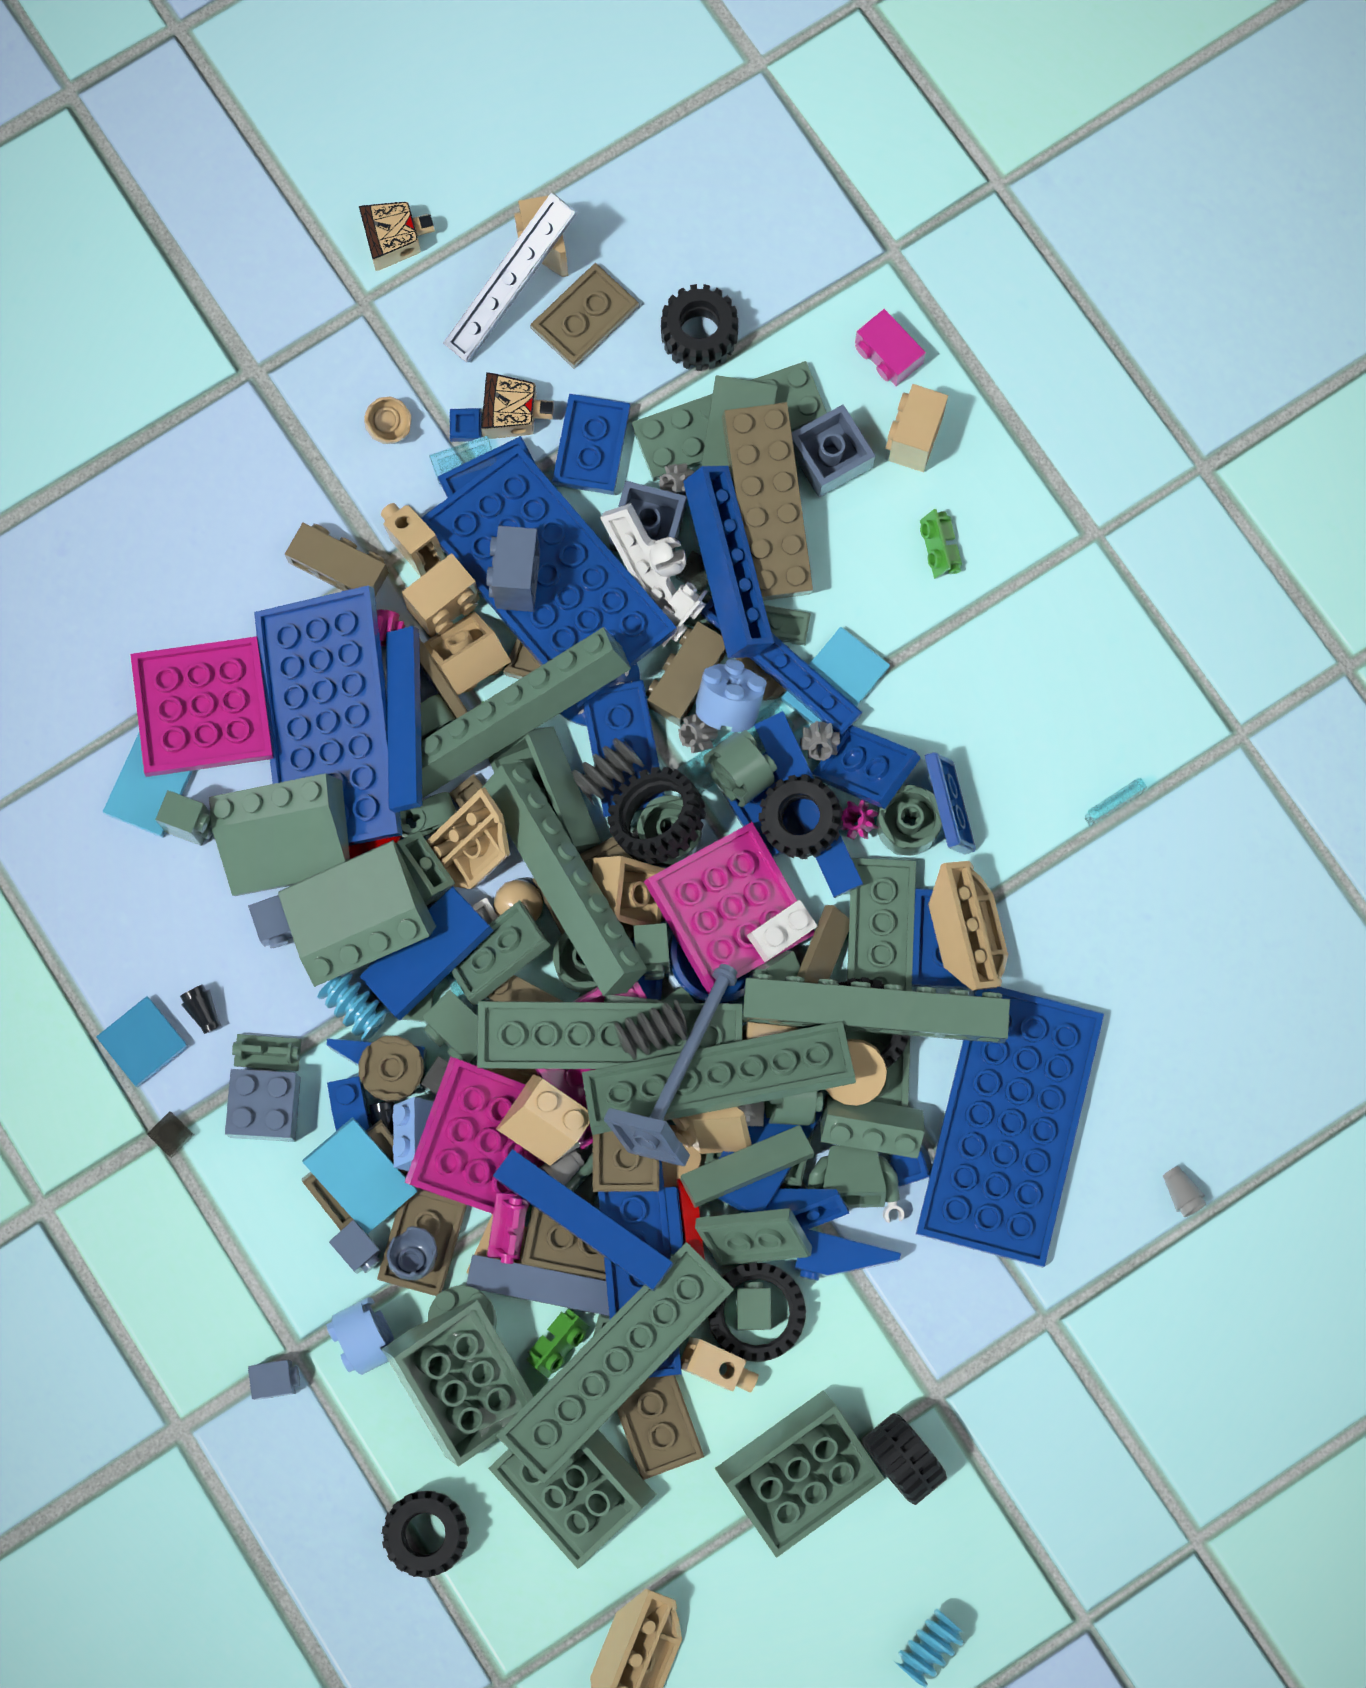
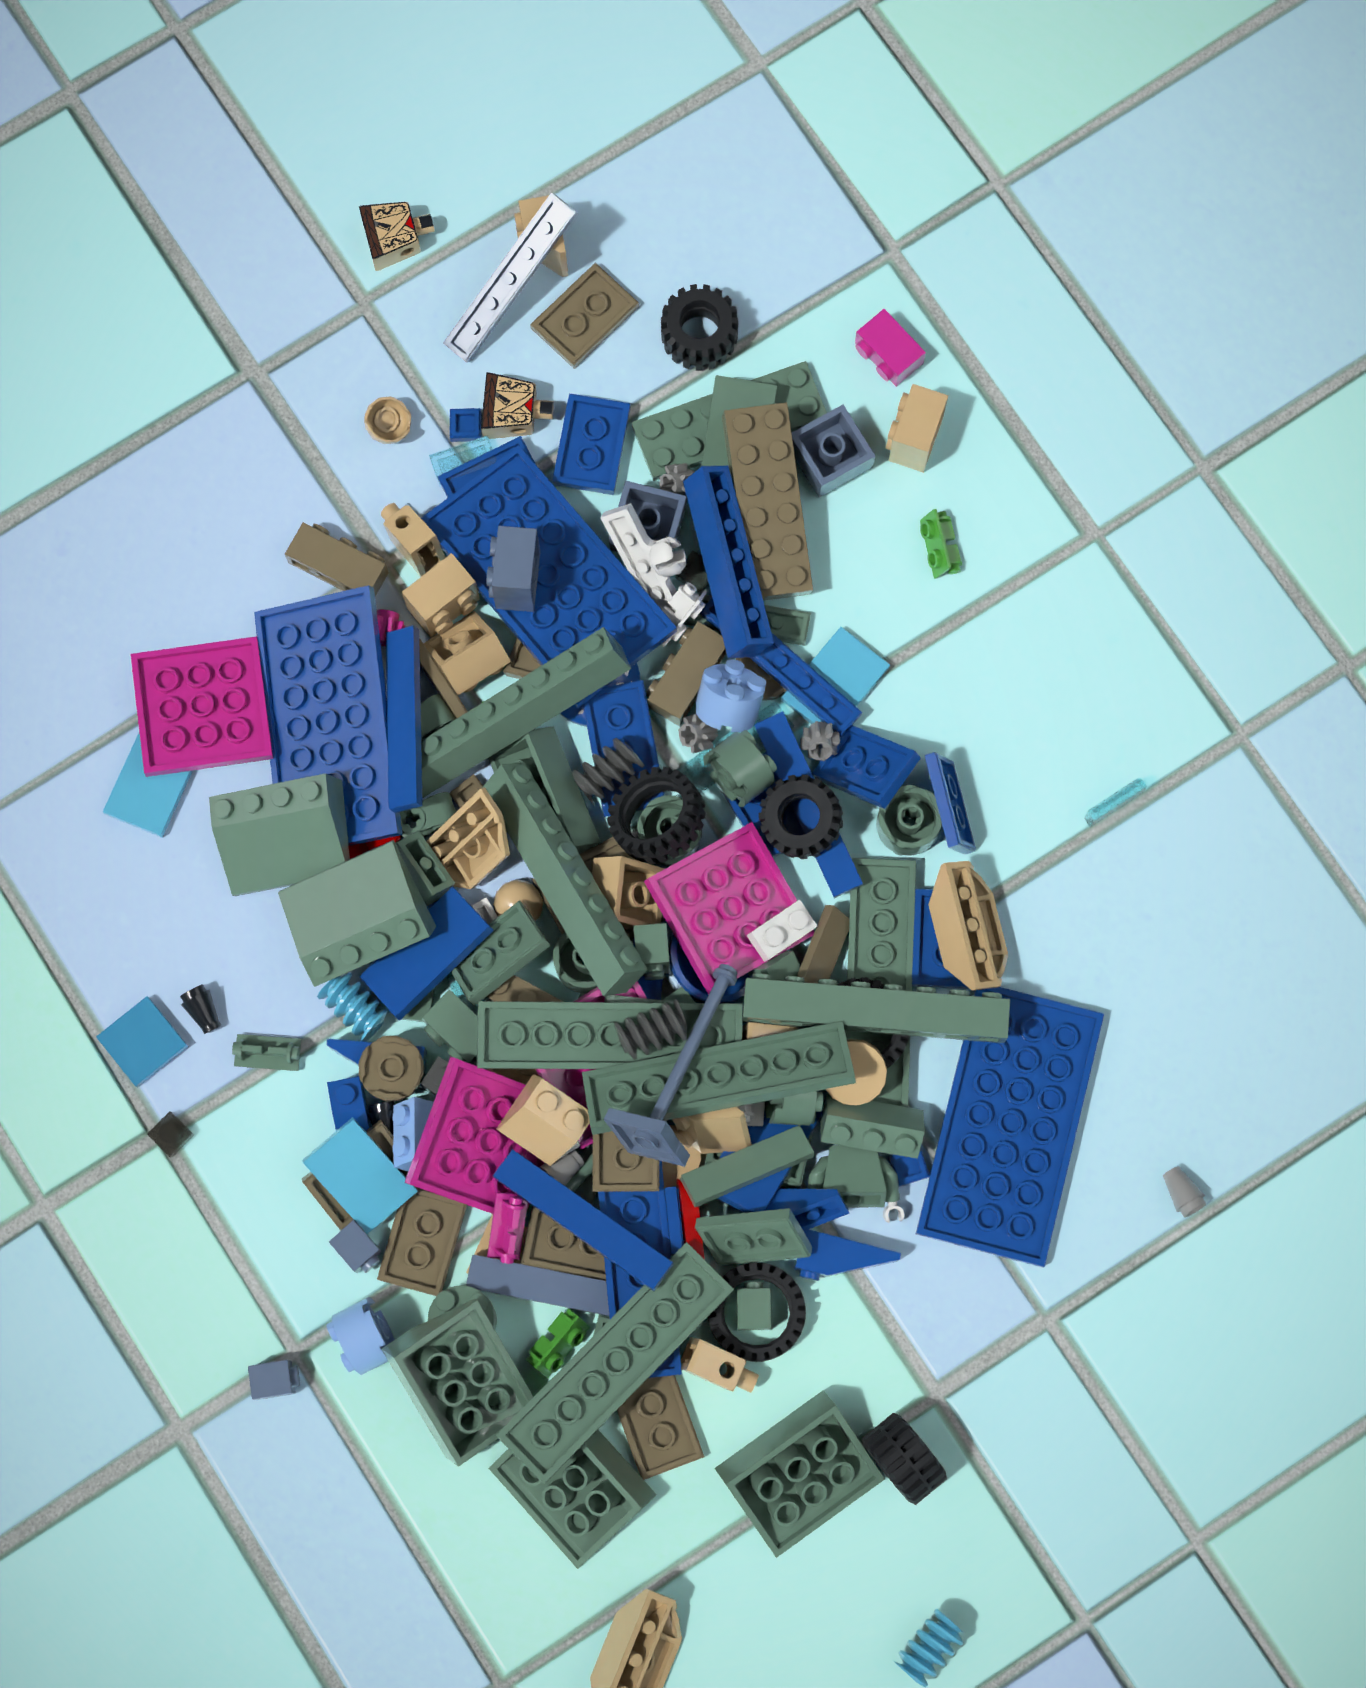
(184, 818): sand green brick -> none
(262, 1105): sand blue brick -> none
(270, 922): sand blue brick -> none
(395, 1534): black tyre -> none
(412, 1254): sand blue hair -> none
(865, 823): dark pink gear -> none

